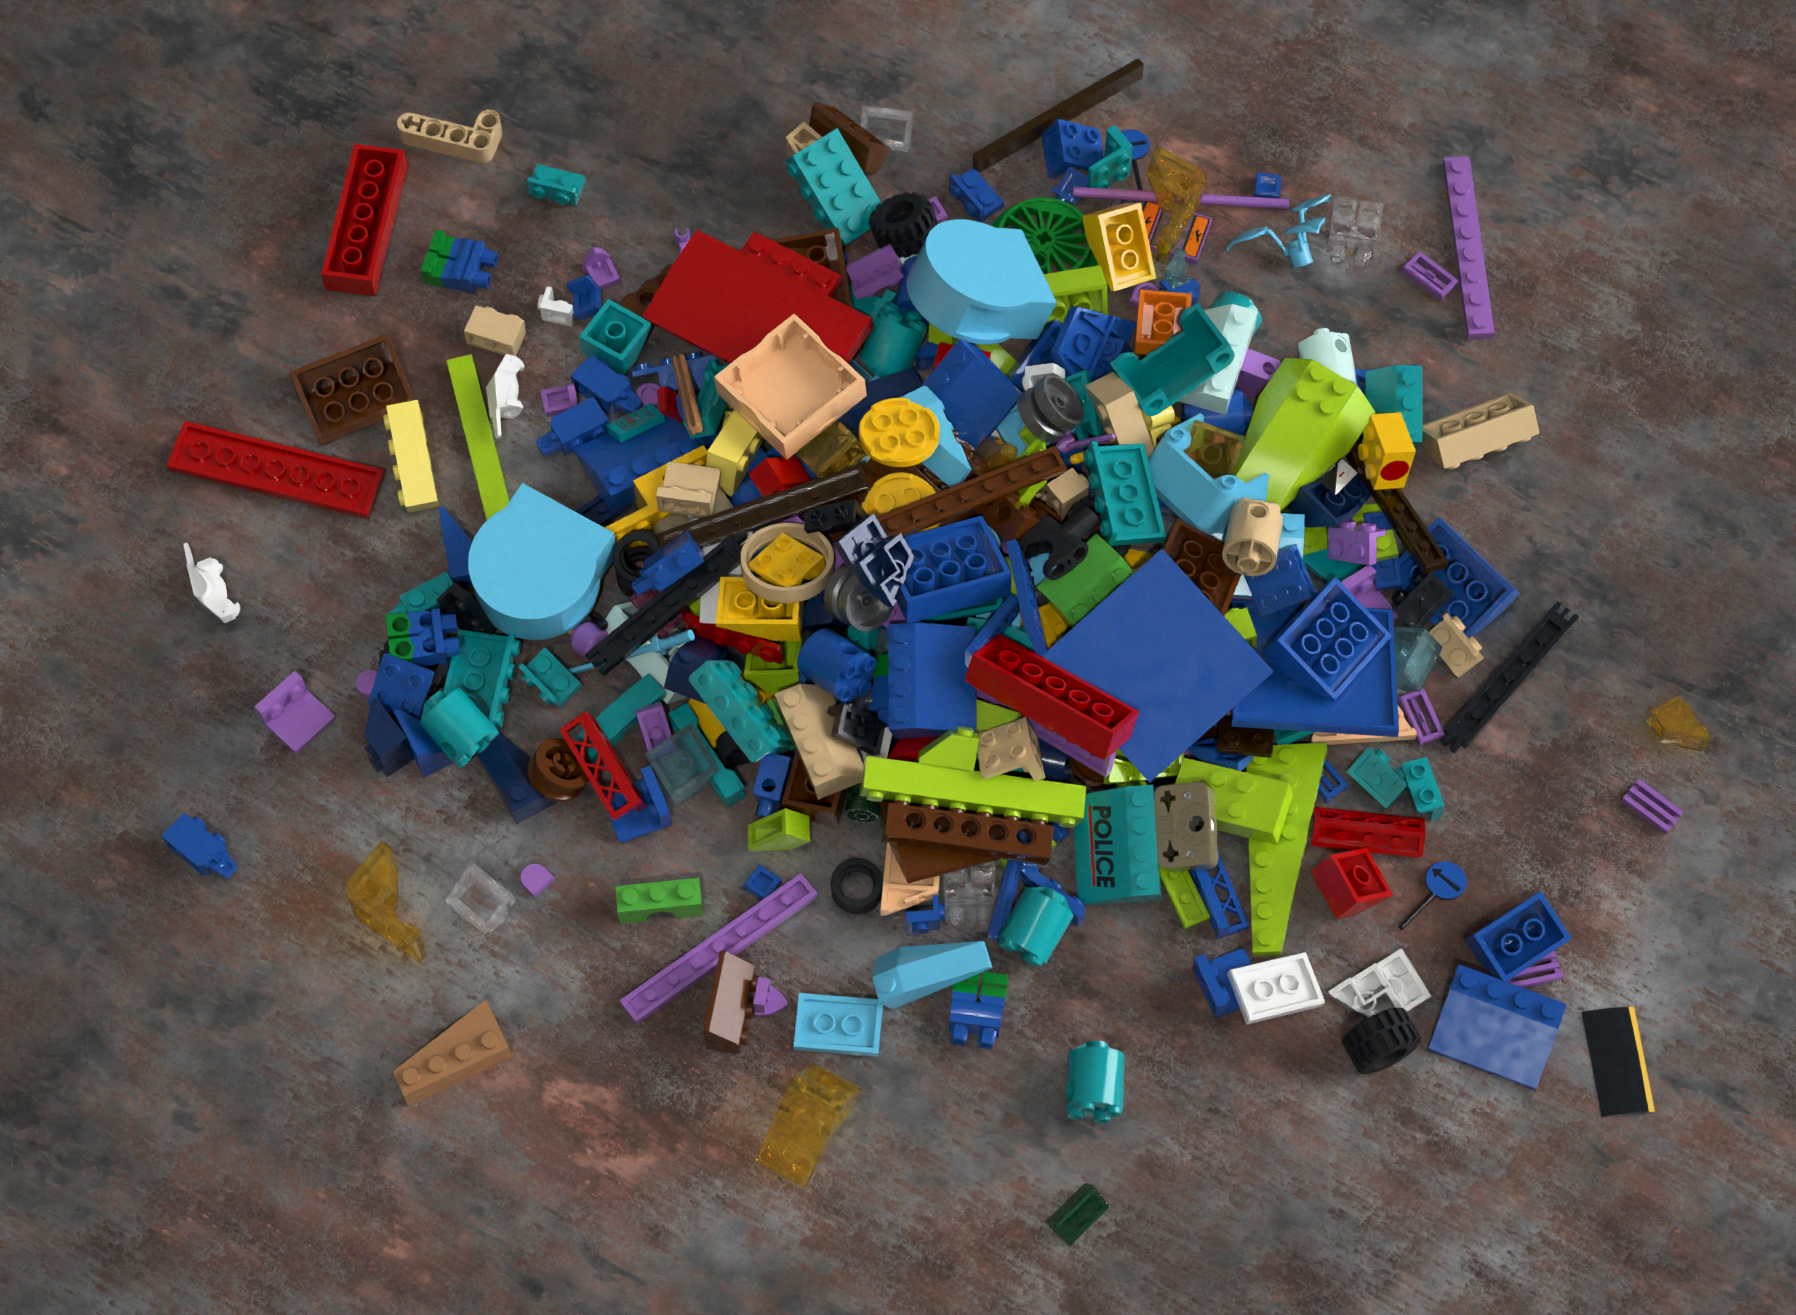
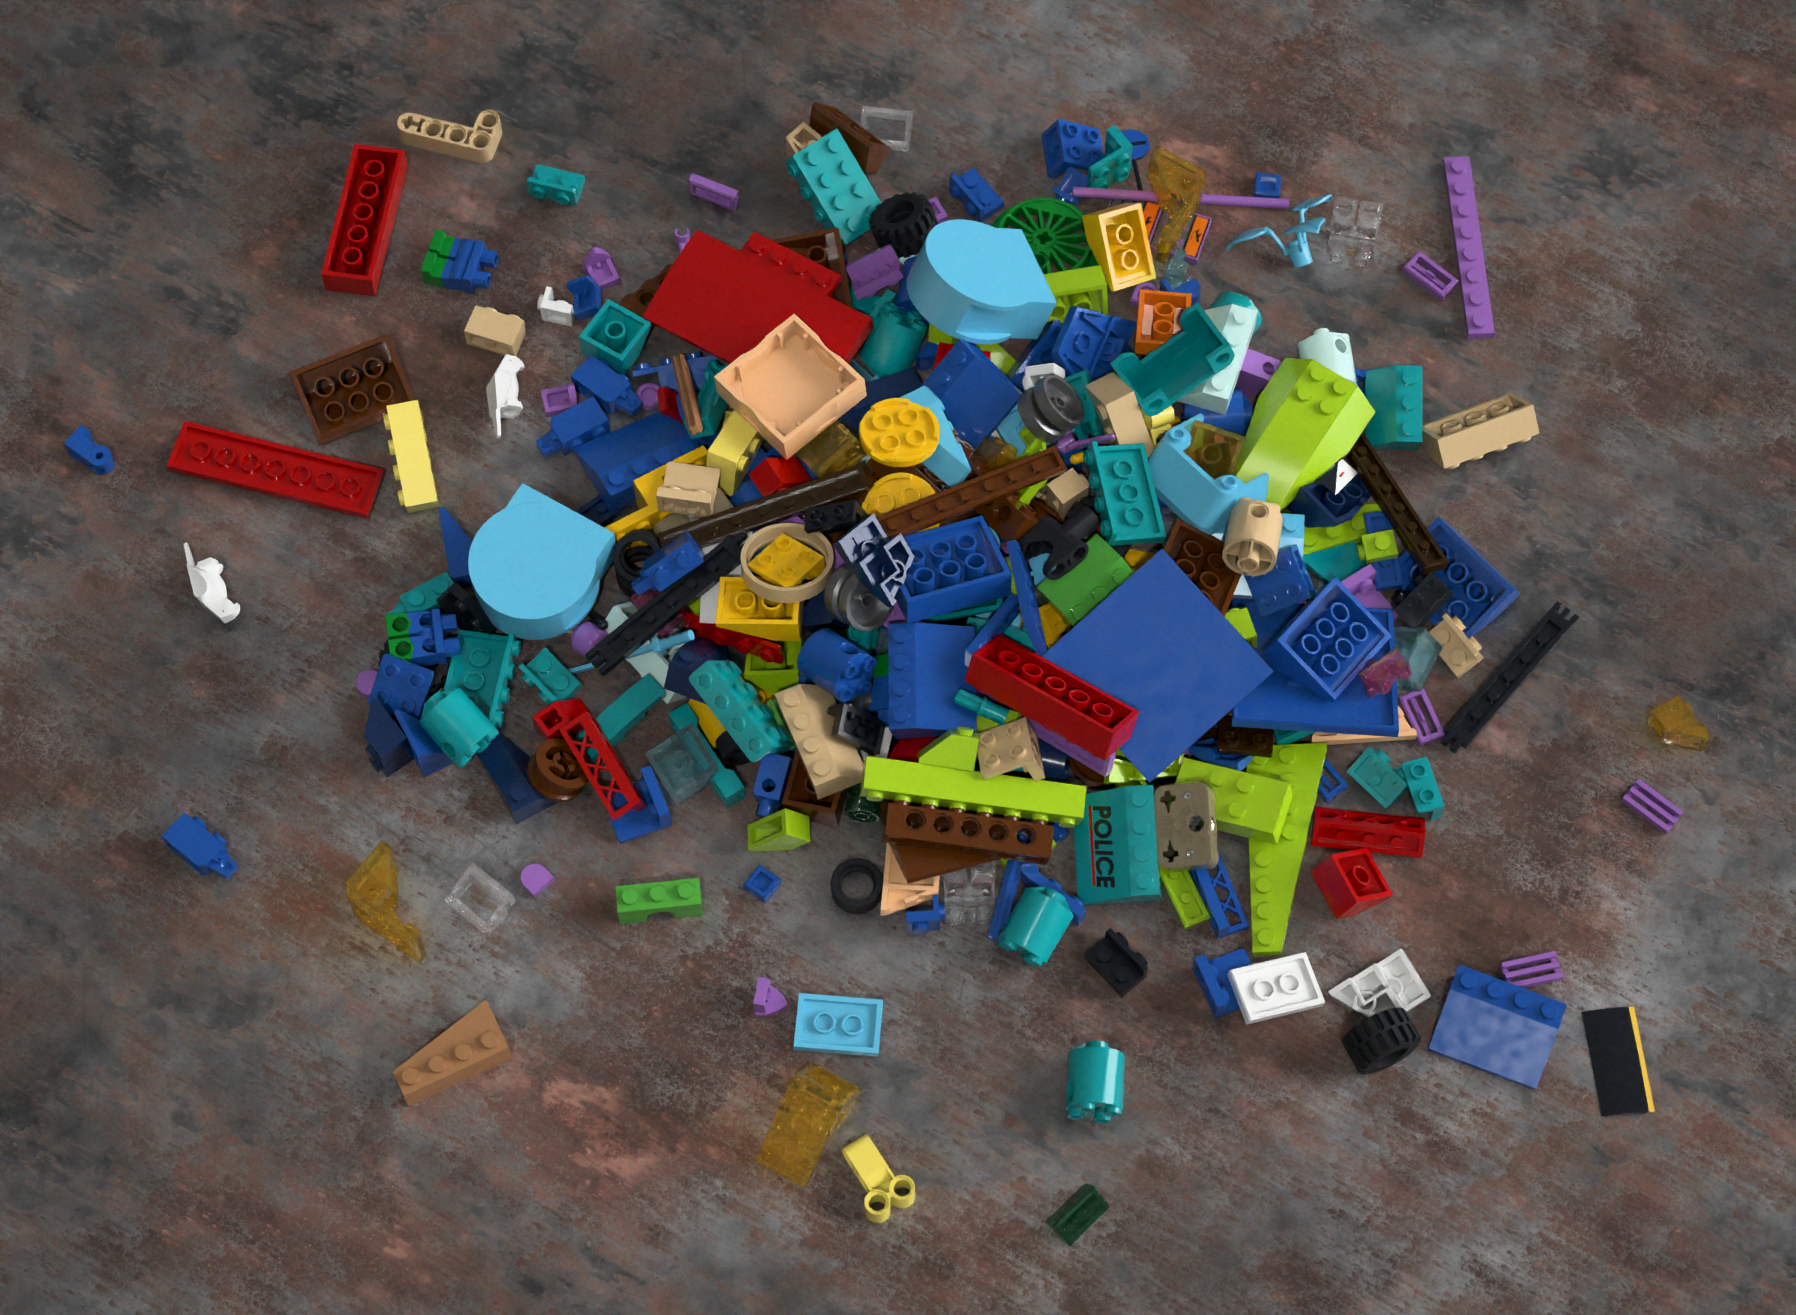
(93, 456): none -> blue leg
(293, 713): medium lavender bracket -> none
(478, 434): lime tile -> none
(556, 715): none -> red slope
(635, 423): teal tile -> none
(653, 725): medium lavender slope -> none
(704, 957): medium lavender plate -> none
(713, 192): none -> medium lavender tile
(730, 1004): slope -> none
(877, 1179): none -> light yellow piece
(924, 969): medium azure wedge -> none
(977, 1017): blue hips -> none
(981, 706): none -> teal axle
(1065, 111): dark brown tile -> none
(1117, 962): none -> black bracket
(1354, 542): medium lavender bracket -> none
(1383, 672): none -> clear pink hips
(1386, 451): yellow brick -> none
(1443, 881): blue piece -> none
(1518, 938): blue slope -> none

